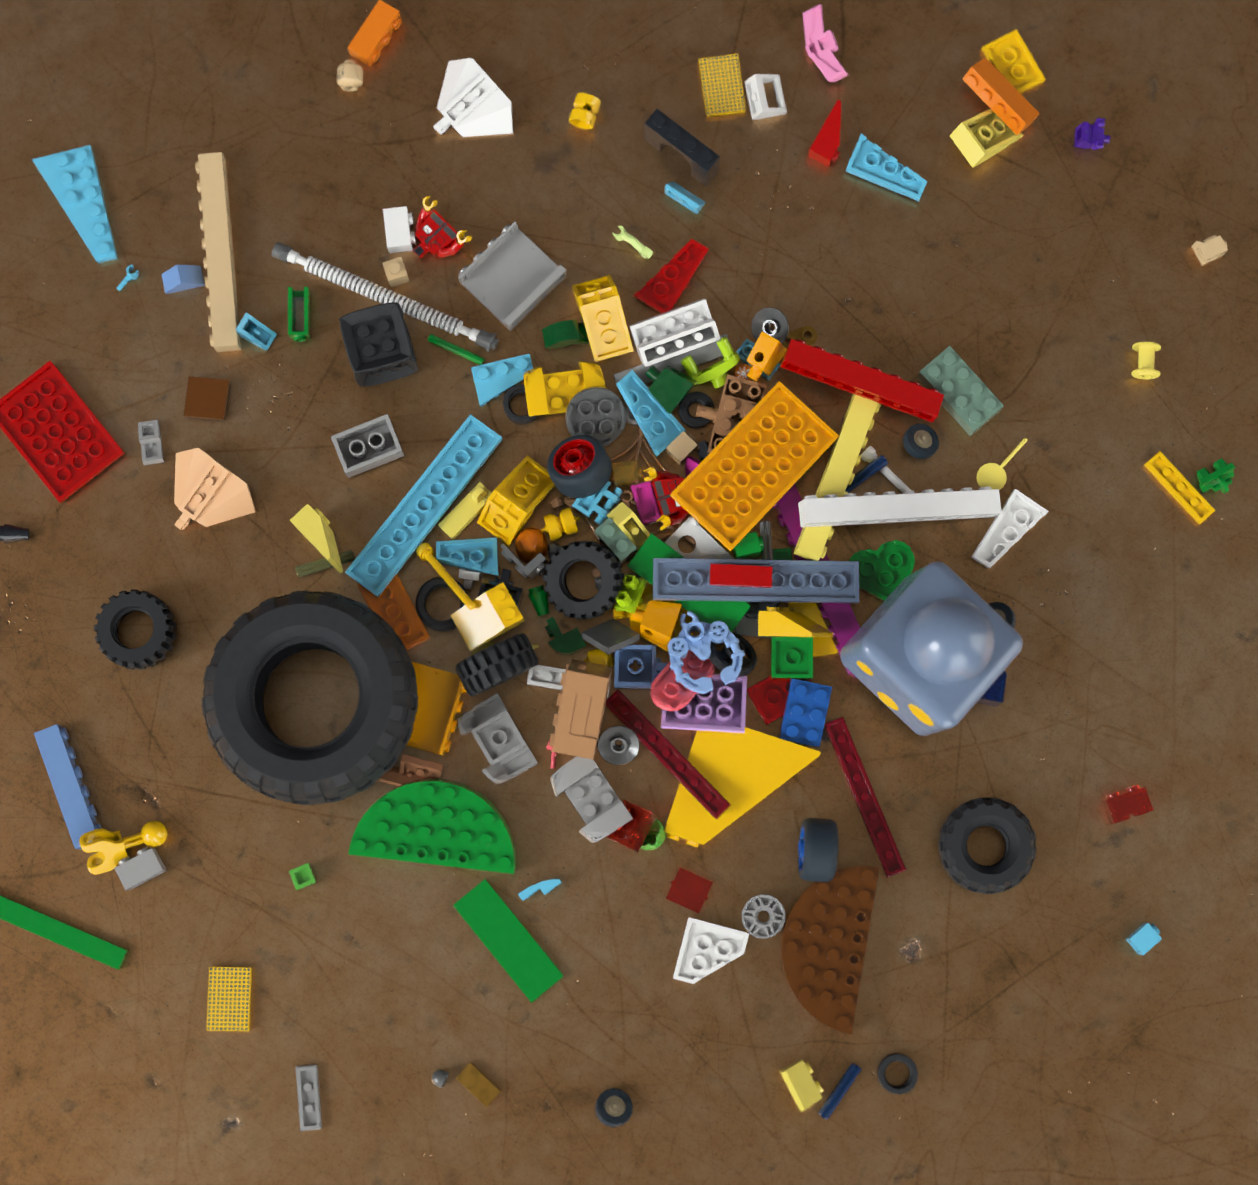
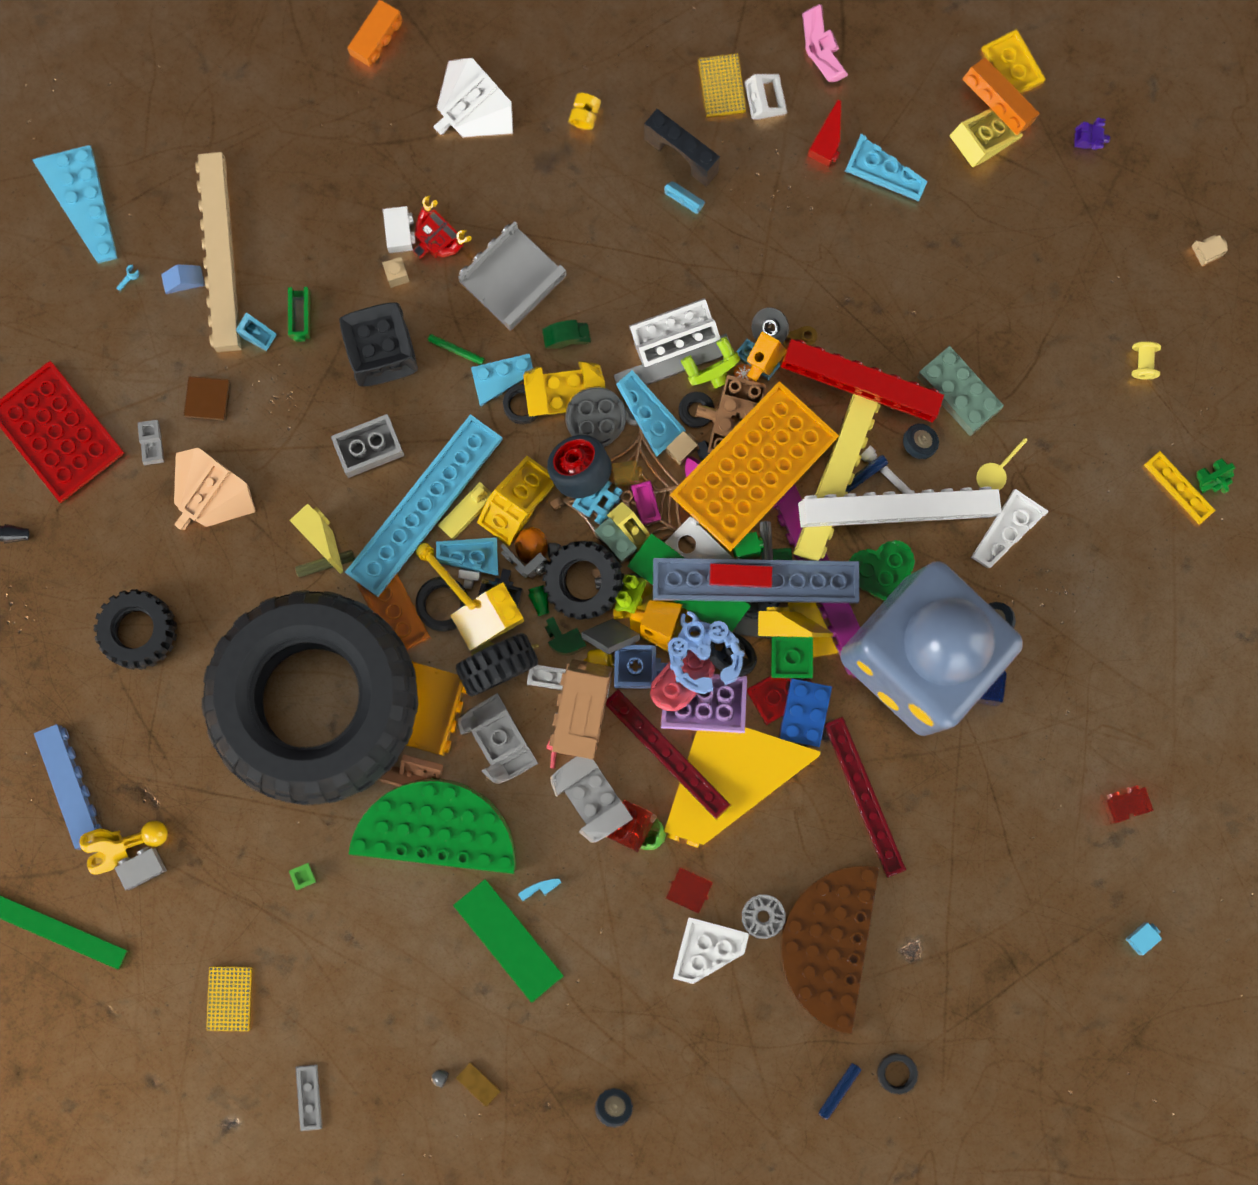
(349, 75): tan head -> none
(381, 294): white hose -> none
(557, 525): yellow wheel -> none
(603, 317): yellow bracket -> none
(621, 753): dark grey dish -> none
(644, 251): yellowish green arm -> none
(663, 486): red torso -> none
(669, 386): dark green torso -> none
(670, 282): red wing -> none
(801, 1085): light yellow slope -> none
(818, 850): black wheel -> none
(1018, 838): black tyre -> none

